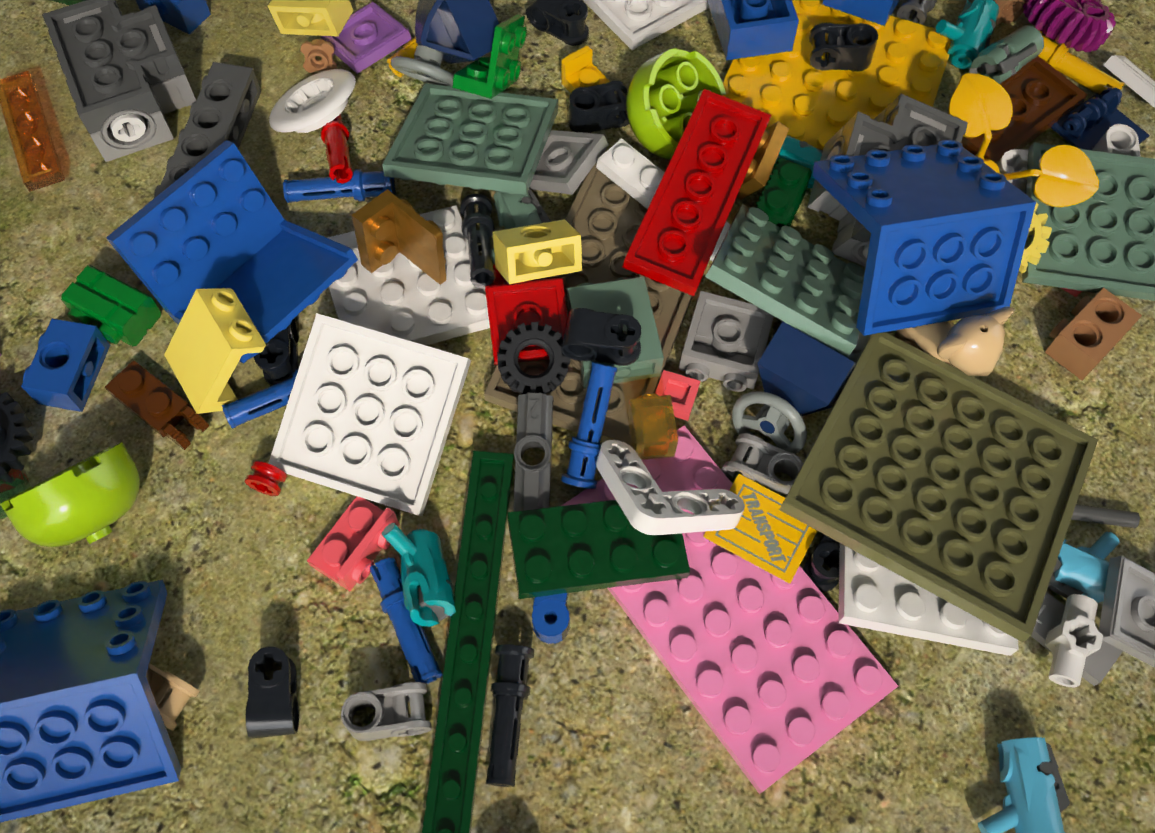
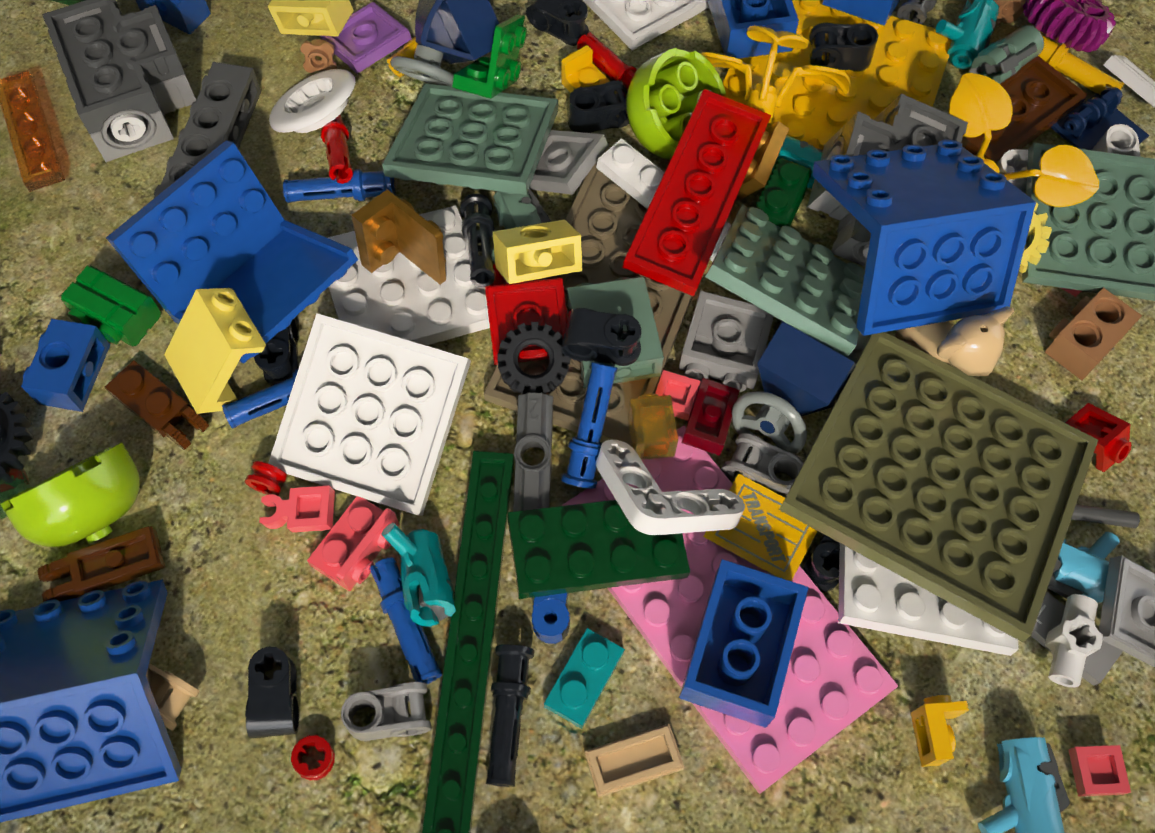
(104, 564): none -> reddish brown hinge
(304, 511): none -> coral plate
(304, 769): none -> red bush
(584, 678): none -> teal plate
(607, 60): none -> red axle
(633, 760): none -> tan tile
(710, 417): none -> dark red plate
(744, 644): none -> blue brick
(764, 96): none -> yellow plant
(932, 734): none -> yellow bracket
(1099, 770): none -> coral plate
(1111, 432): none -> red bracket

